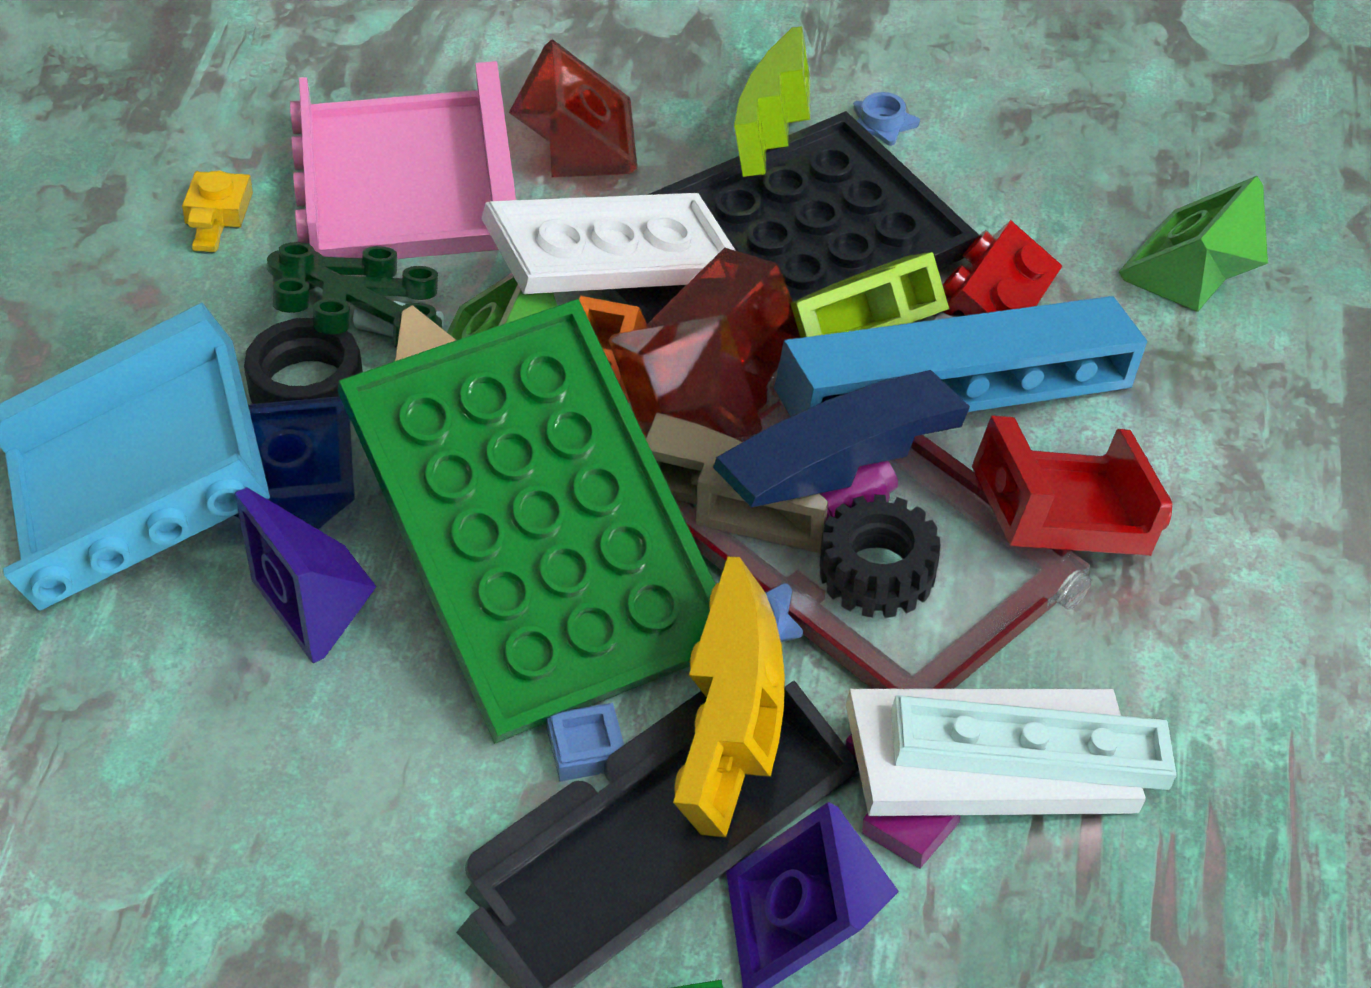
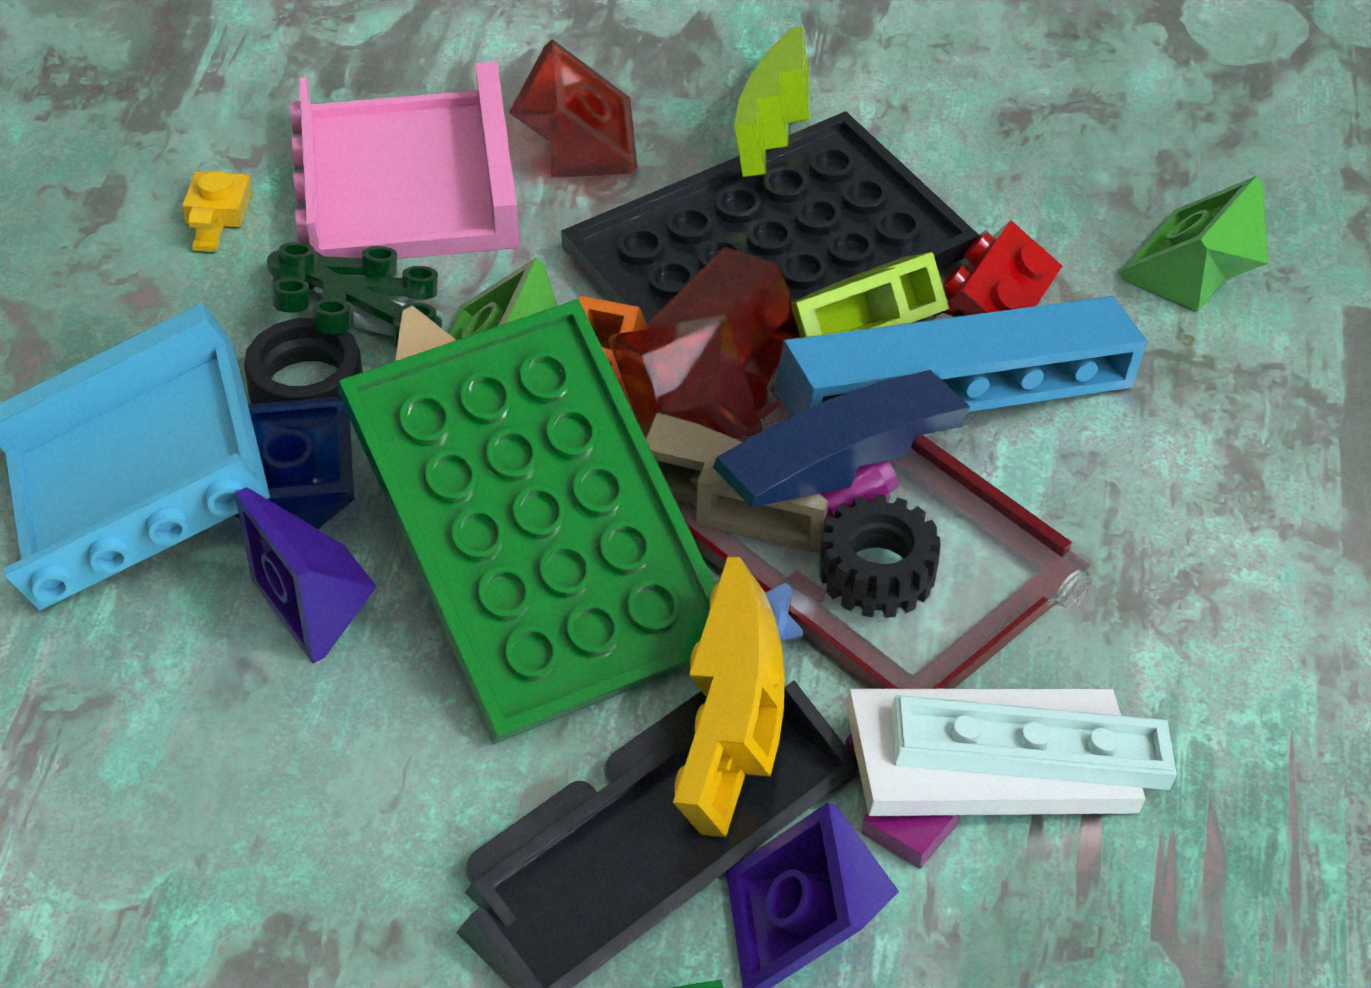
(583, 740): medium blue tile -> none
(604, 241): white tile -> none
(885, 116): medium blue plate -> none
(1072, 498): red panel -> none

